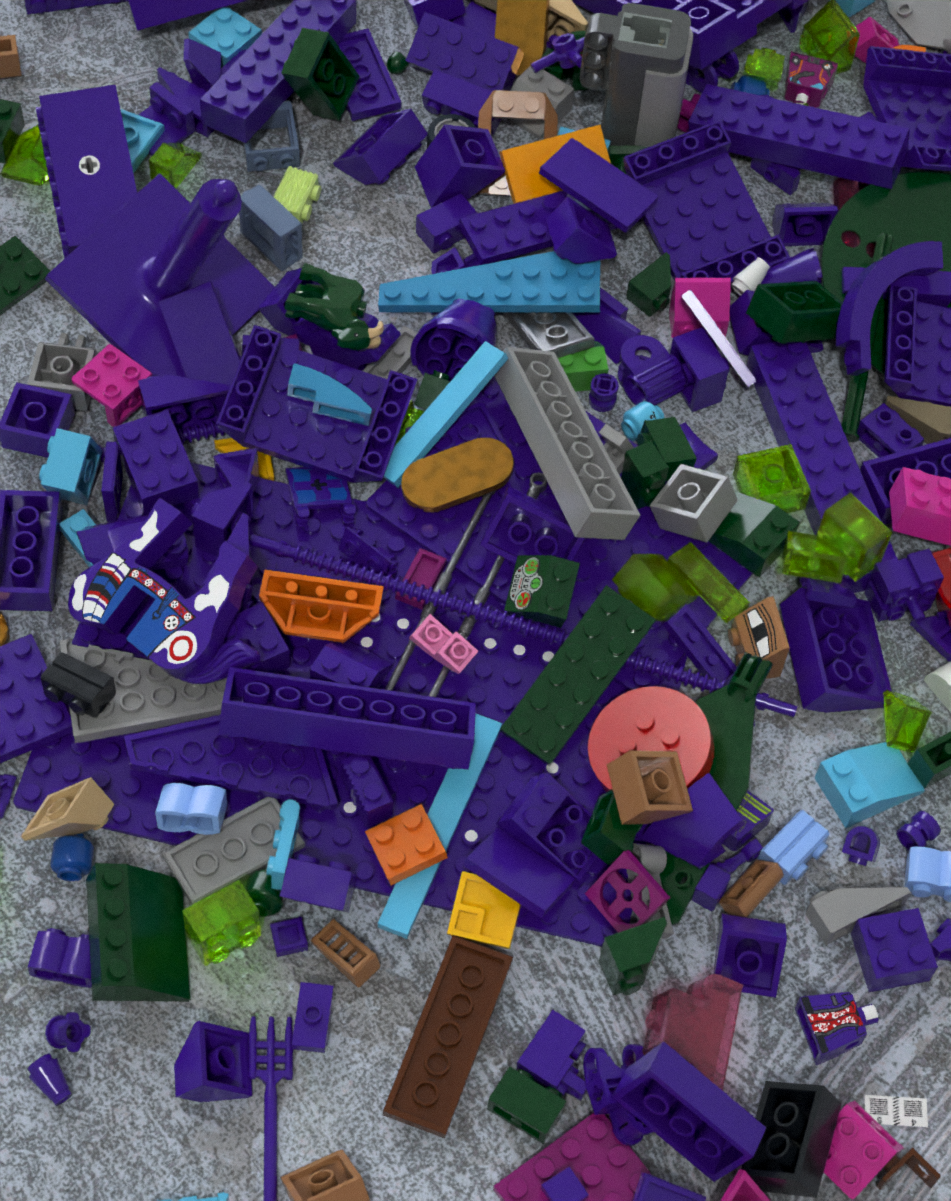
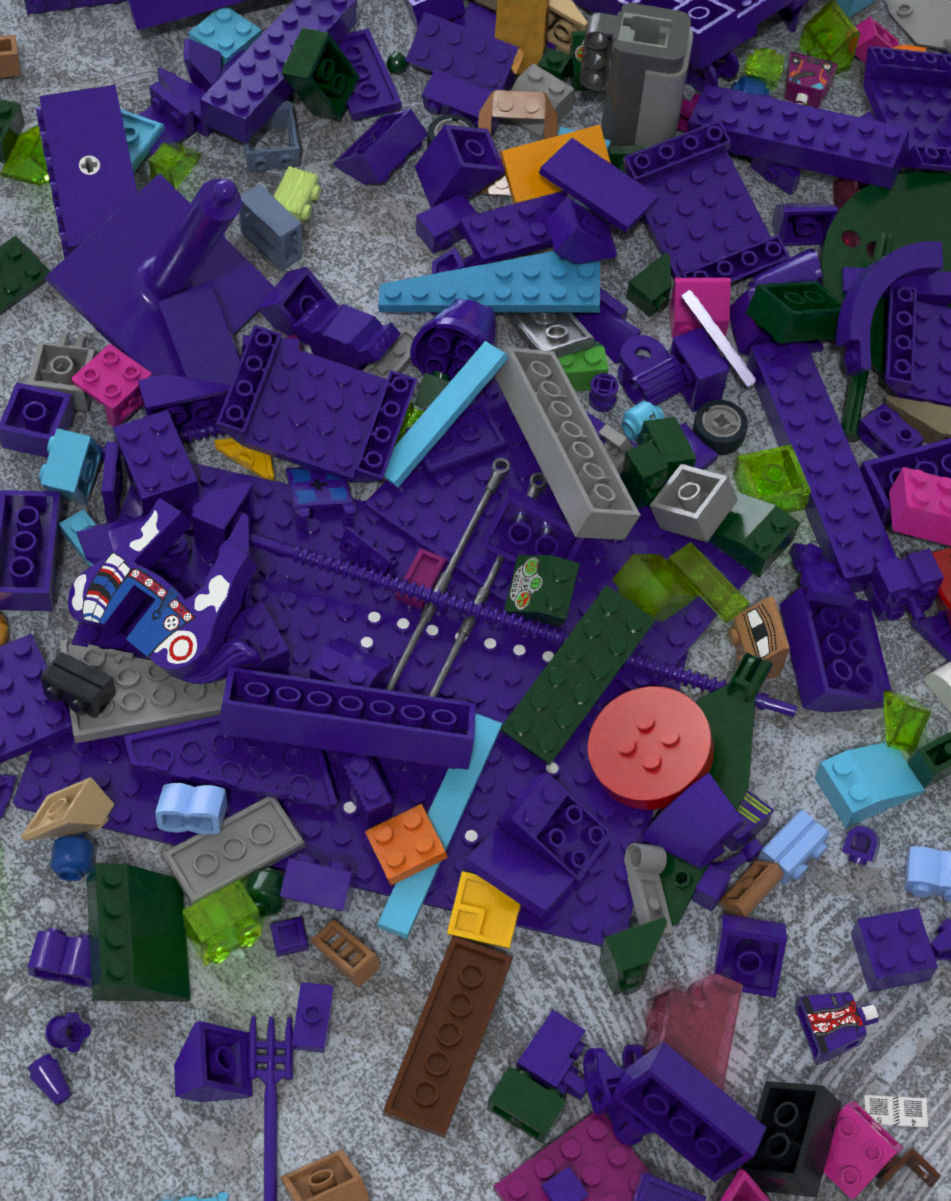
(237, 468): dark purple slope -> none
(284, 842): medium azure hinge -> none
(319, 605): orange wedge -> none
(328, 395): dark azure slope -> none
(334, 307): dark green animal -> none
(442, 645): bright pink slope -> none
(457, 474): pearl gold tile -> none
(565, 51): dark purple bar -> none
(606, 833): dark green brick -> none
(611, 912): magenta piece -> none
(649, 786): medium nougat slope -> none
(699, 644): dark purple plate -> none
(722, 413): none -> wheel
(750, 276): white cone -> none
(812, 558): clear neon green slope -> none
(837, 911): light grey slope -> none
(856, 533): clear neon green brick -> none
(918, 831): dark purple wheel -> none

